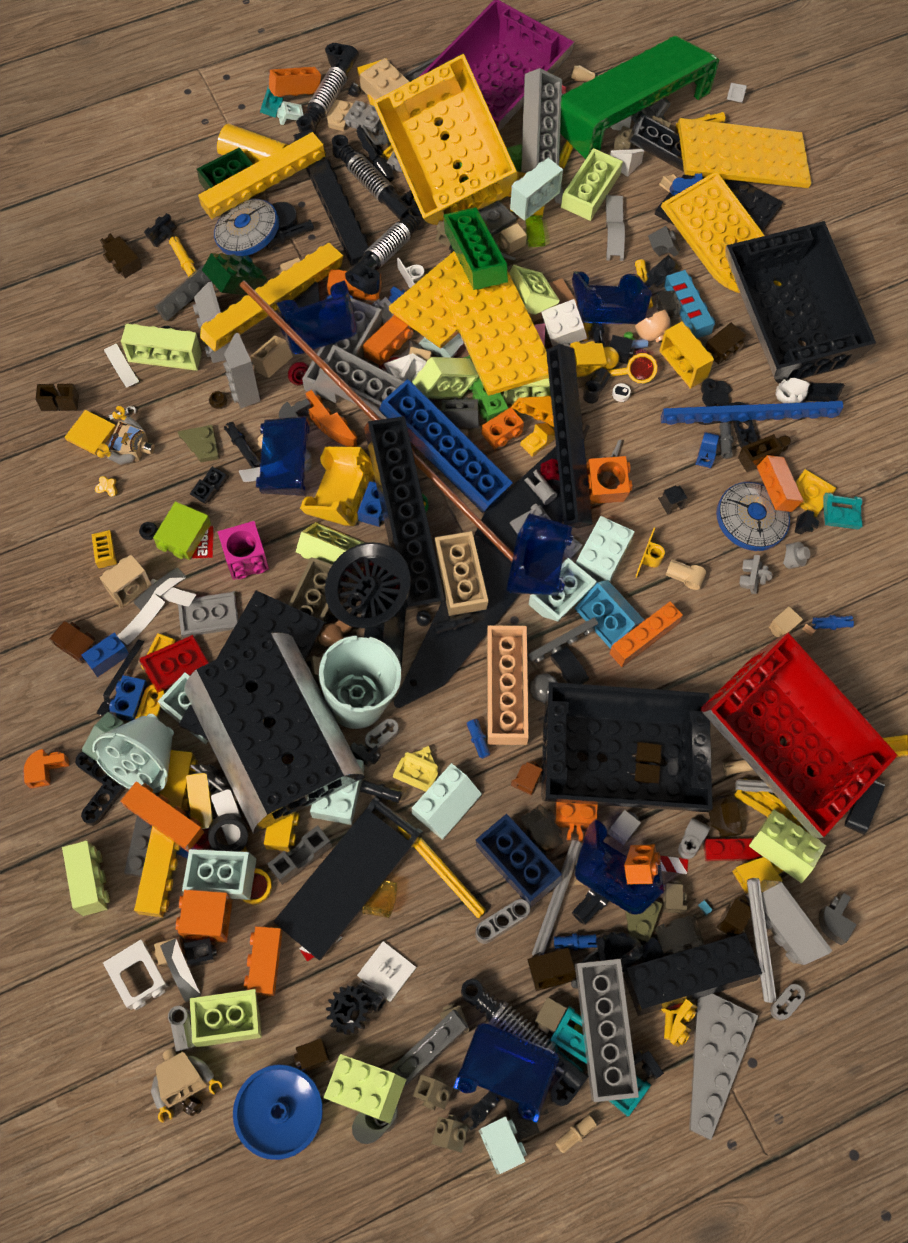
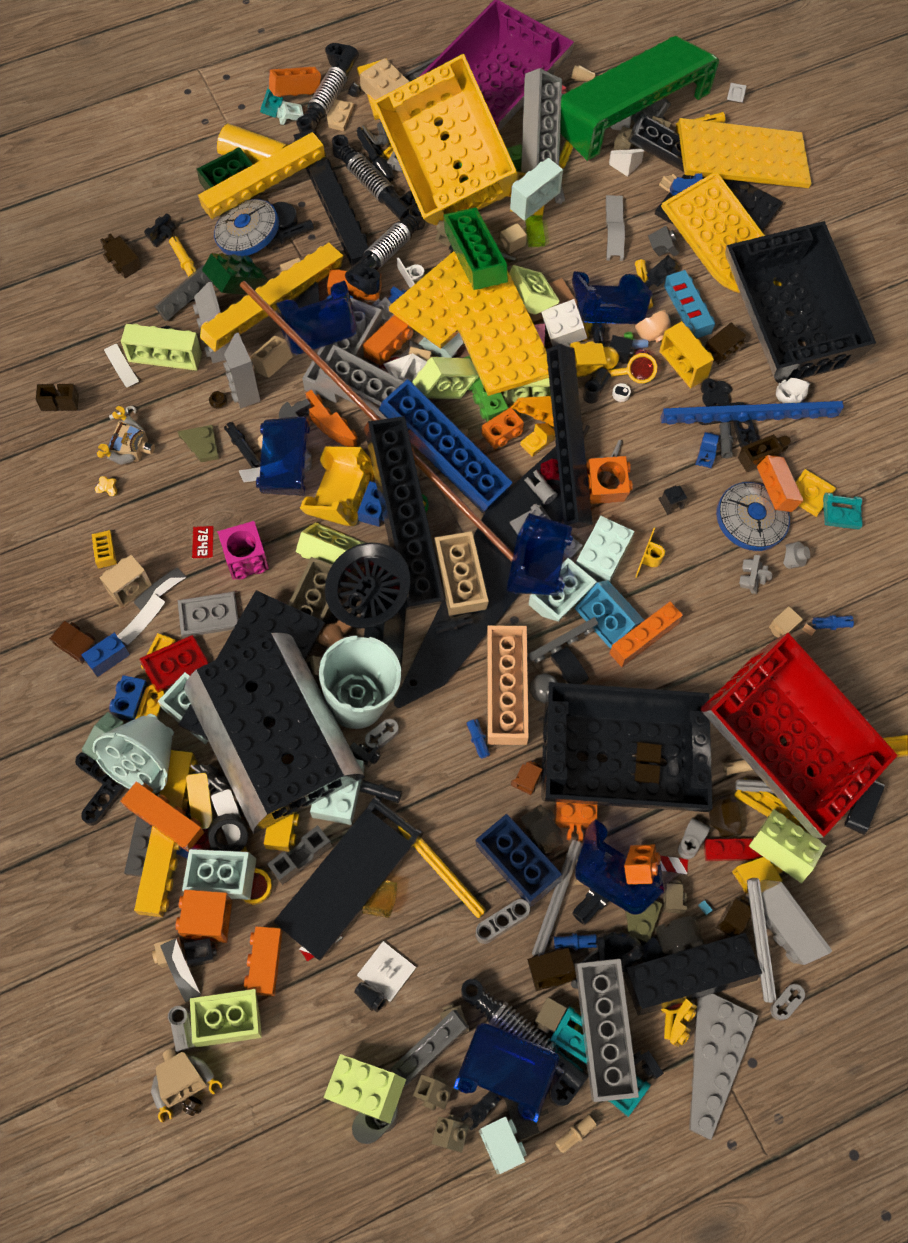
(38, 766): orange brick -> none
(85, 878): yellowish green brick -> none
(90, 432): yellow tile -> none
(104, 707): black piece -> none
(127, 958): white window -> none
(145, 527): black plate -> none
(177, 596): white sticker -> none
(181, 531): lime brick -> none
(209, 486): black slope -> none
(277, 1112): blue dish -> none
(296, 372): dark red cone -> none
(312, 1055): dark brown piece -> none
(342, 1004): black gear -> none
(362, 114): light grey hinge -> none
(417, 769): light yellow slope -> none
(421, 620): black hinge -> none
(446, 801): light aqua slope -> none
(462, 412): dark grey brick -> none
(497, 217): dark grey tile -> none
(591, 184): yellowish green brick -> none
(624, 827): light grey brick -> none
(668, 301): clear smoke brick -> none
(690, 575): tan piece -> none
(806, 522): black tile -> none
(824, 391): black slope -> none
(833, 923): dark grey brick -> none

